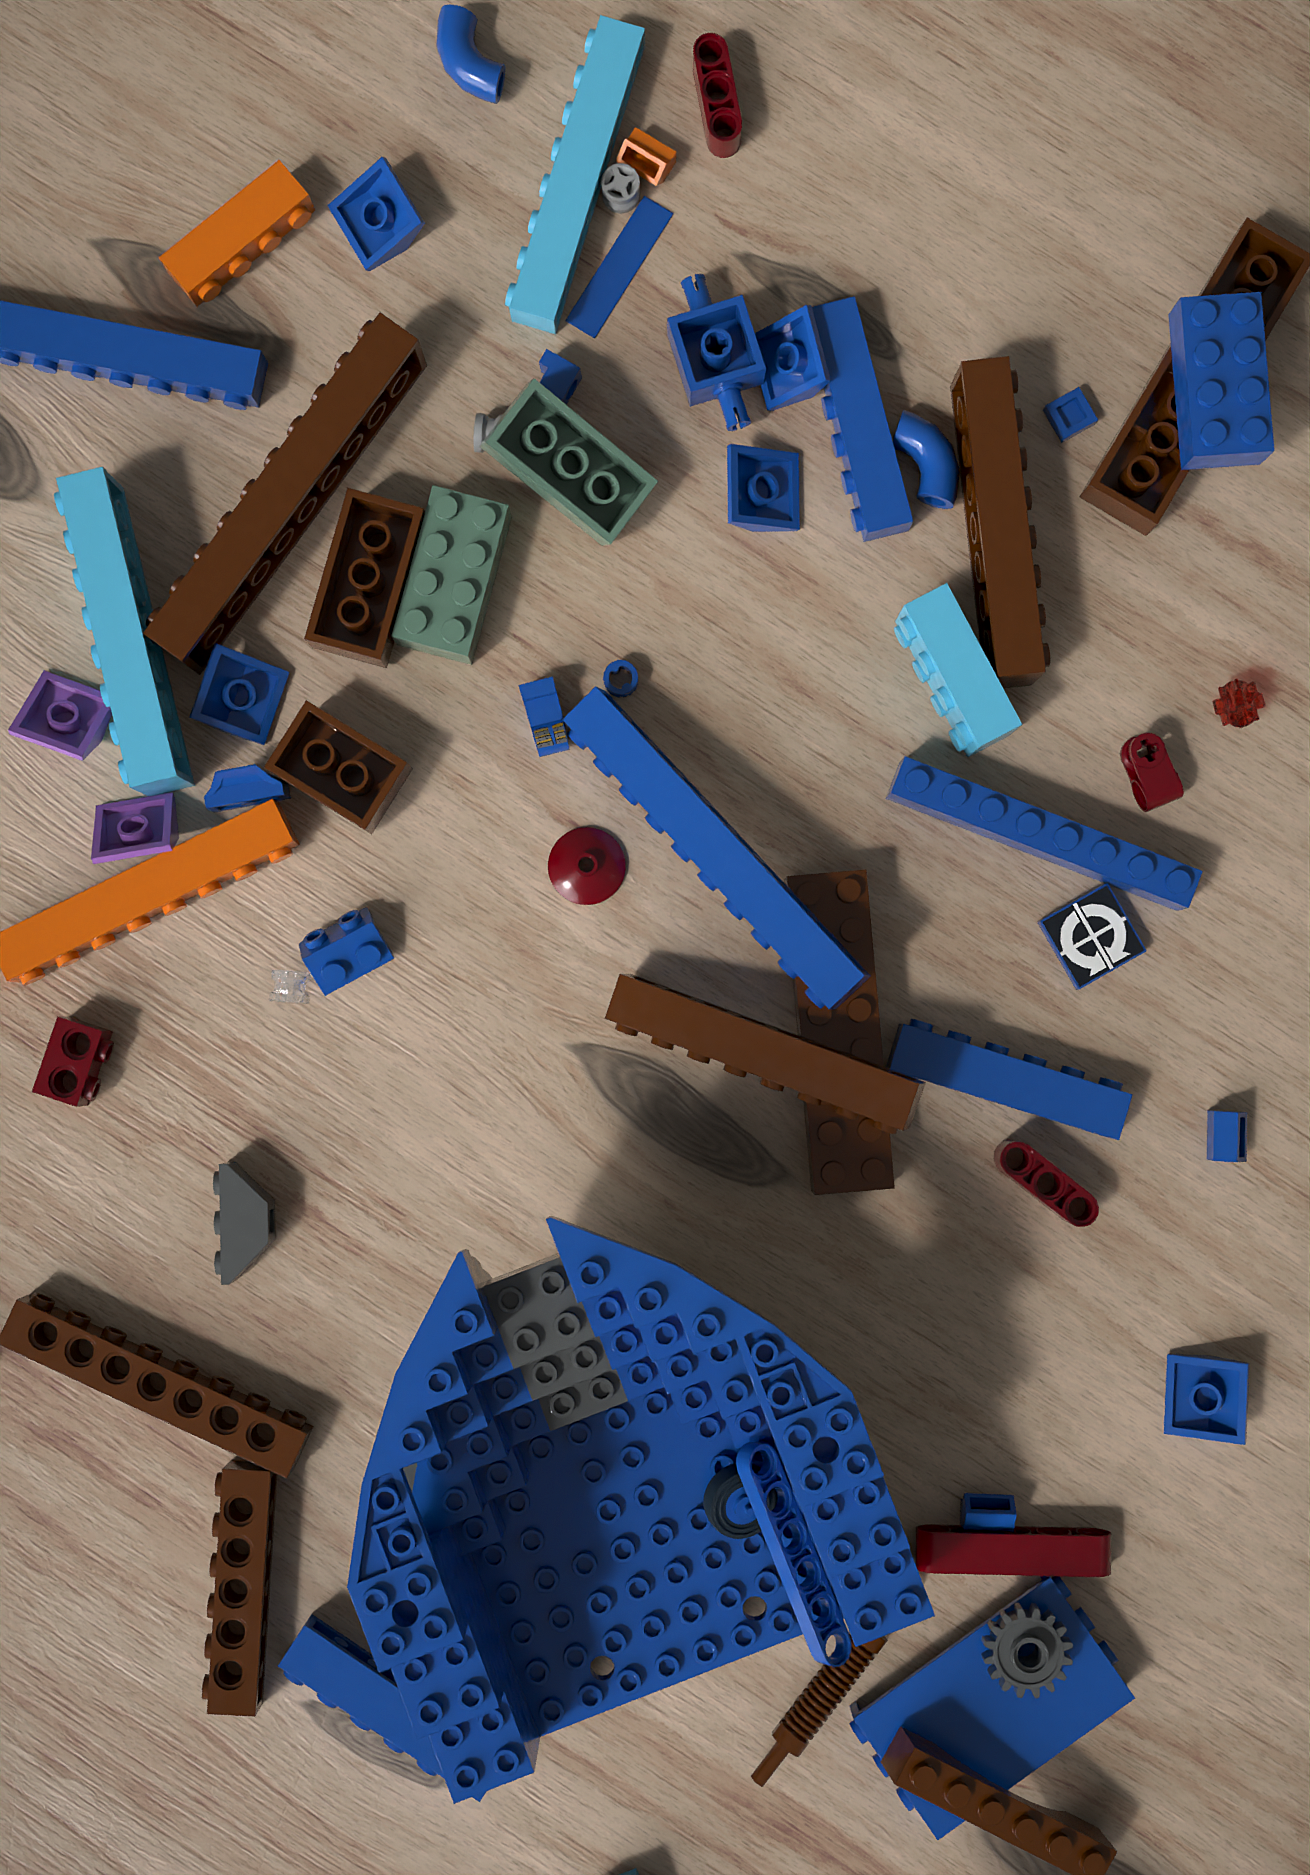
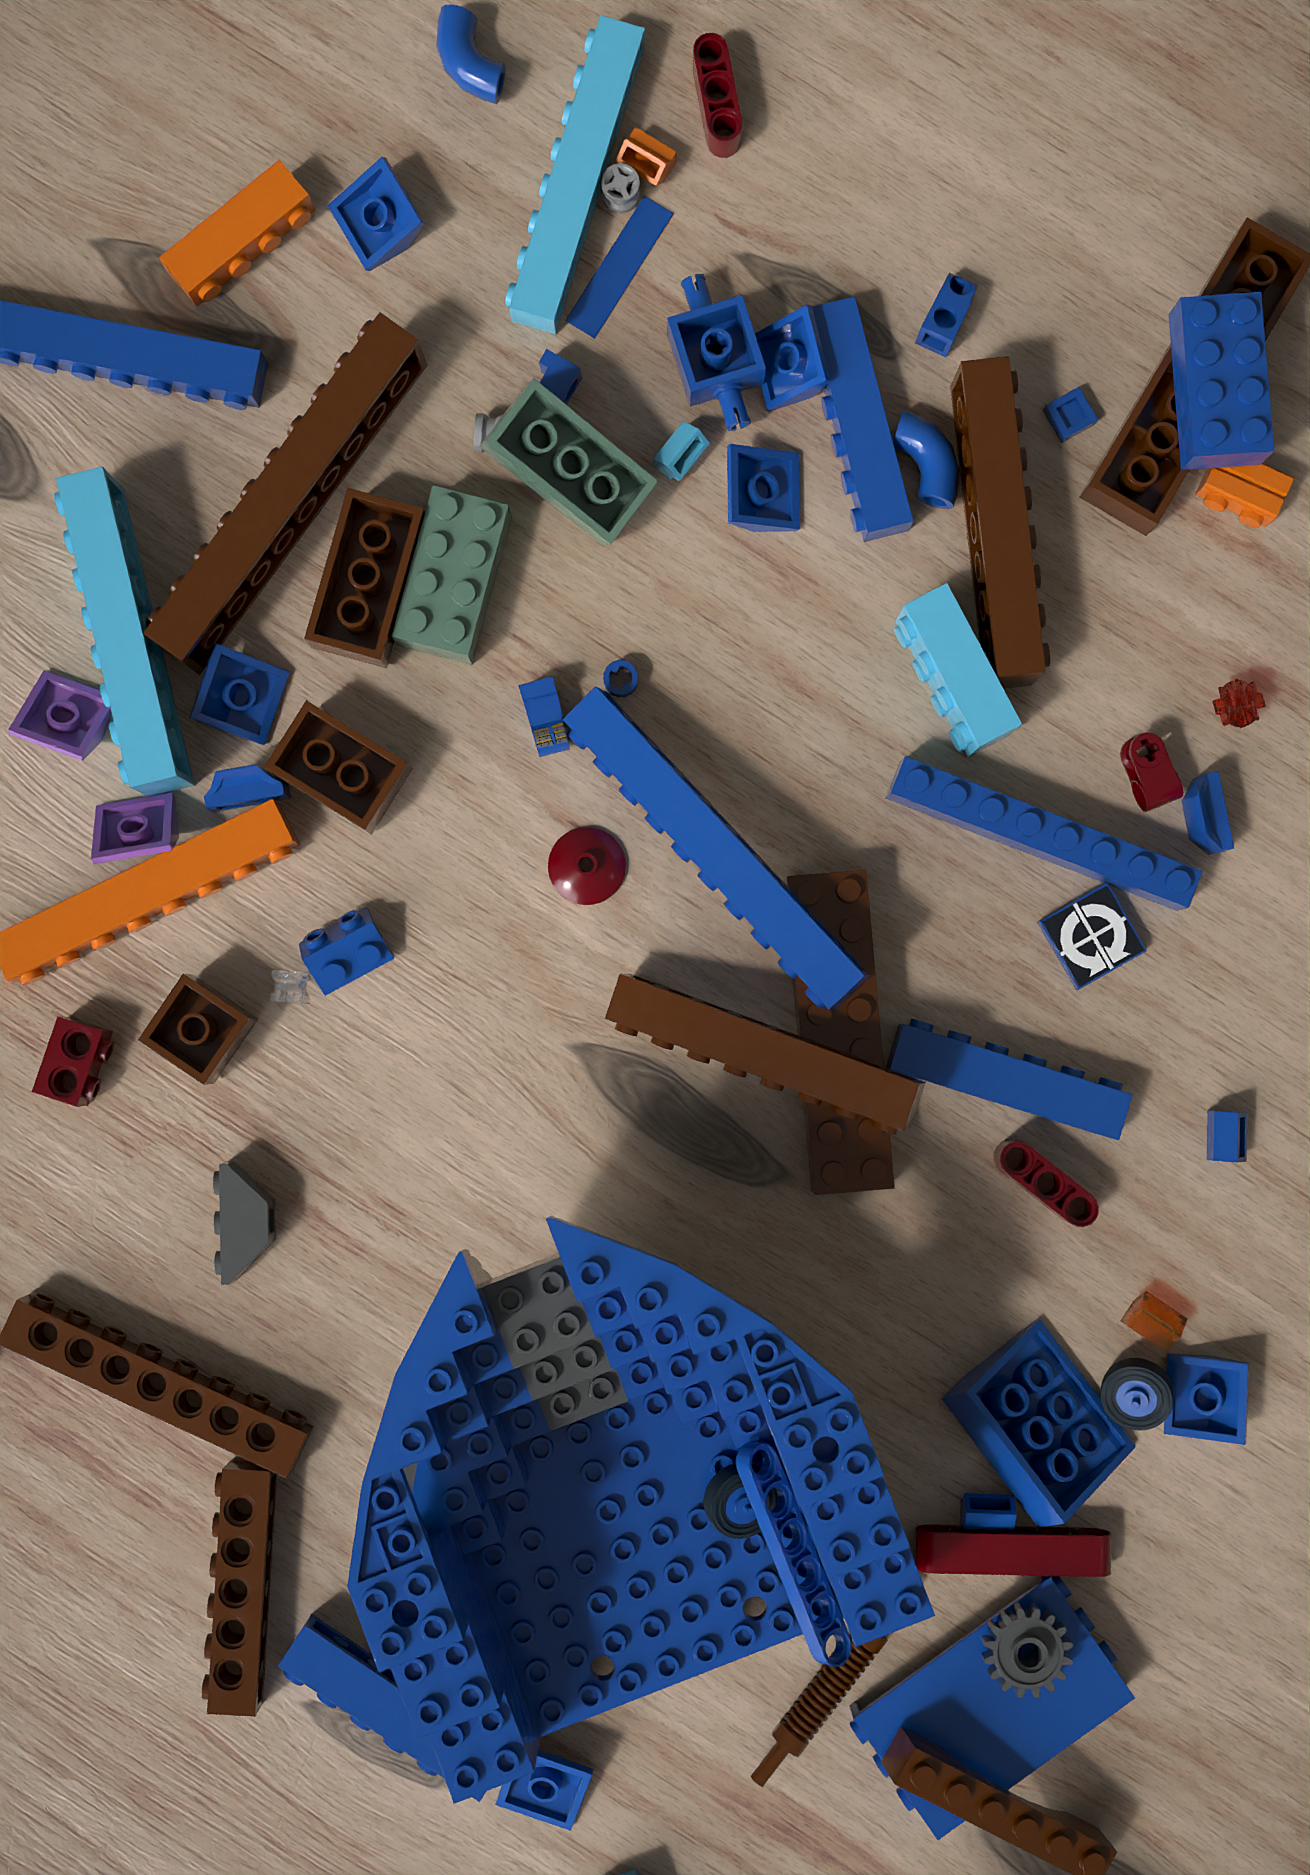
(198, 1029): none -> reddish brown brick
(549, 1793): none -> blue slope
(675, 448): none -> medium azure piece
(946, 315): none -> blue leg
(1039, 1425): none -> blue slope
(1137, 1394): none -> black wheel
(1155, 1320): none -> clear orange piece
(1207, 814): none -> blue slope
(1249, 491): none -> orange brick

